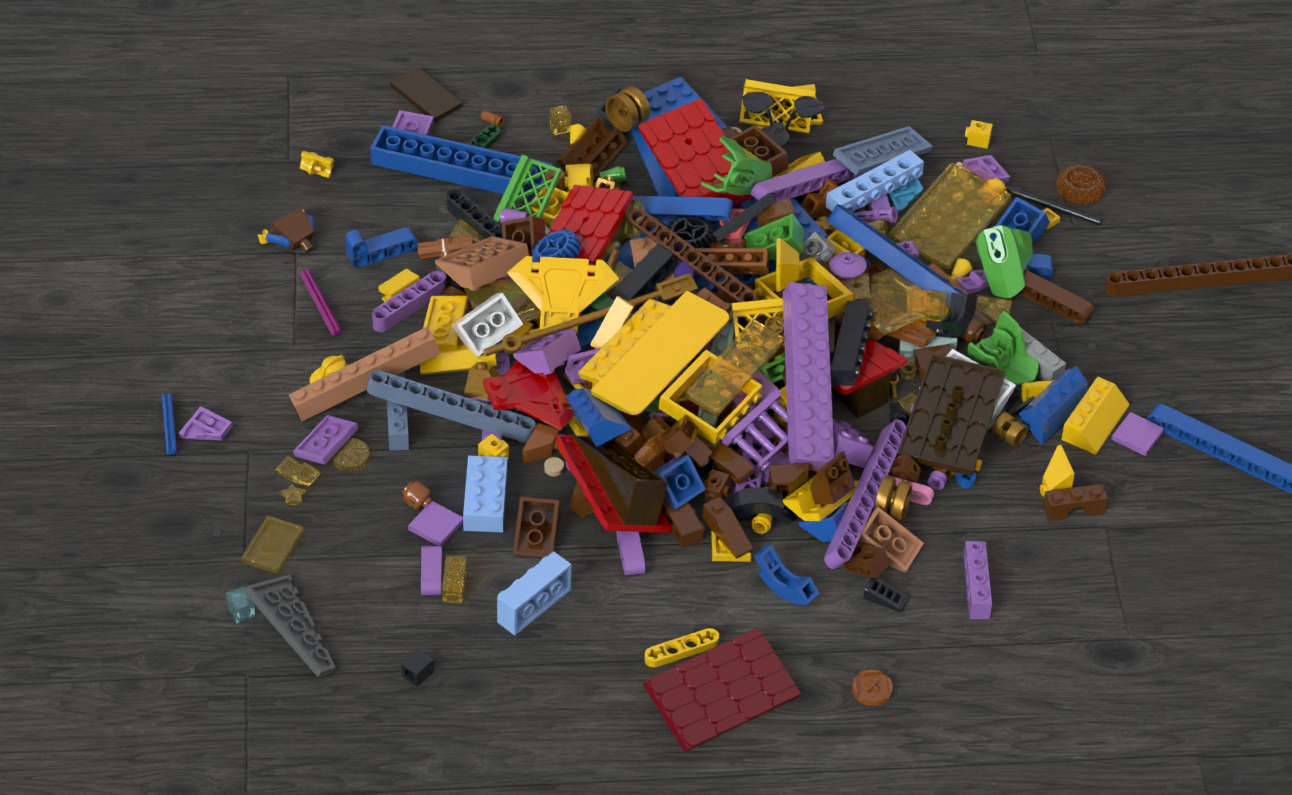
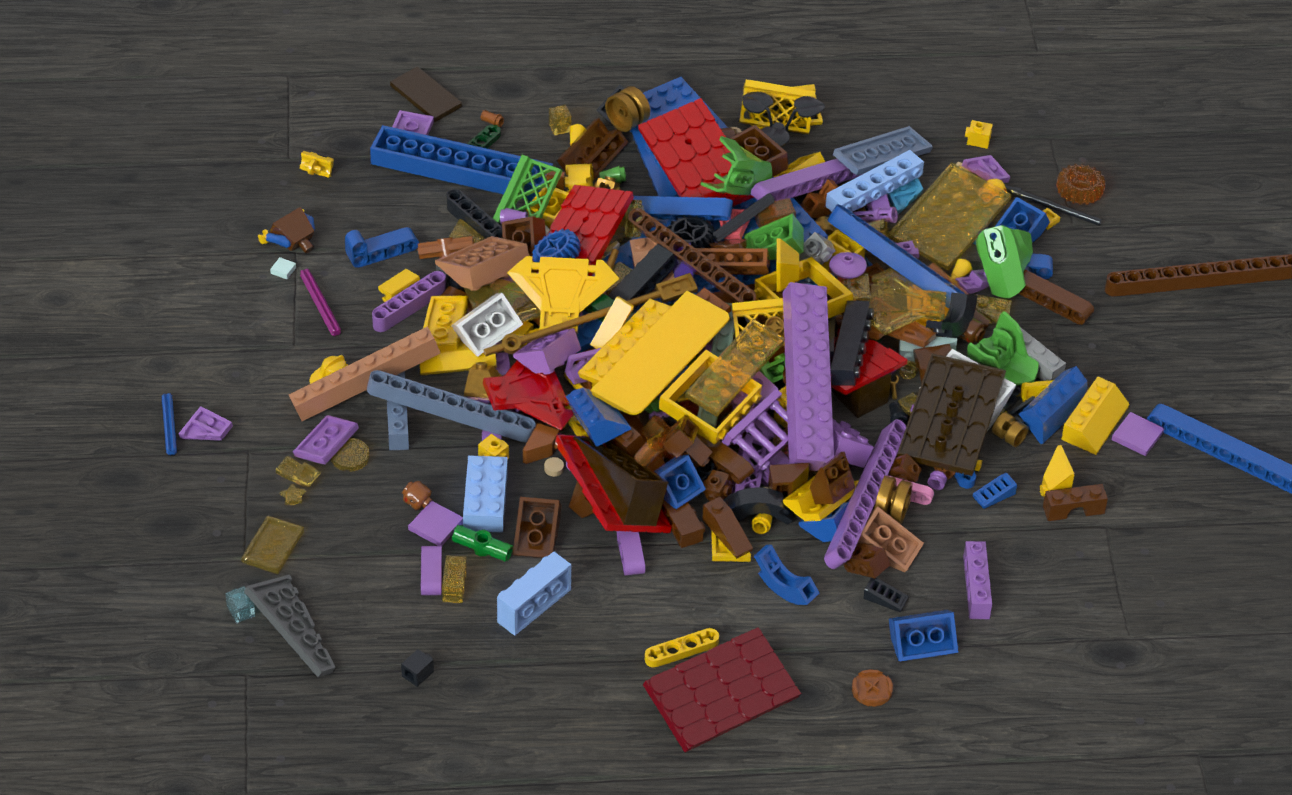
(283, 268): none -> light aqua tile
(482, 543): none -> green piece
(923, 635): none -> blue slope
(1004, 483): none -> blue slope

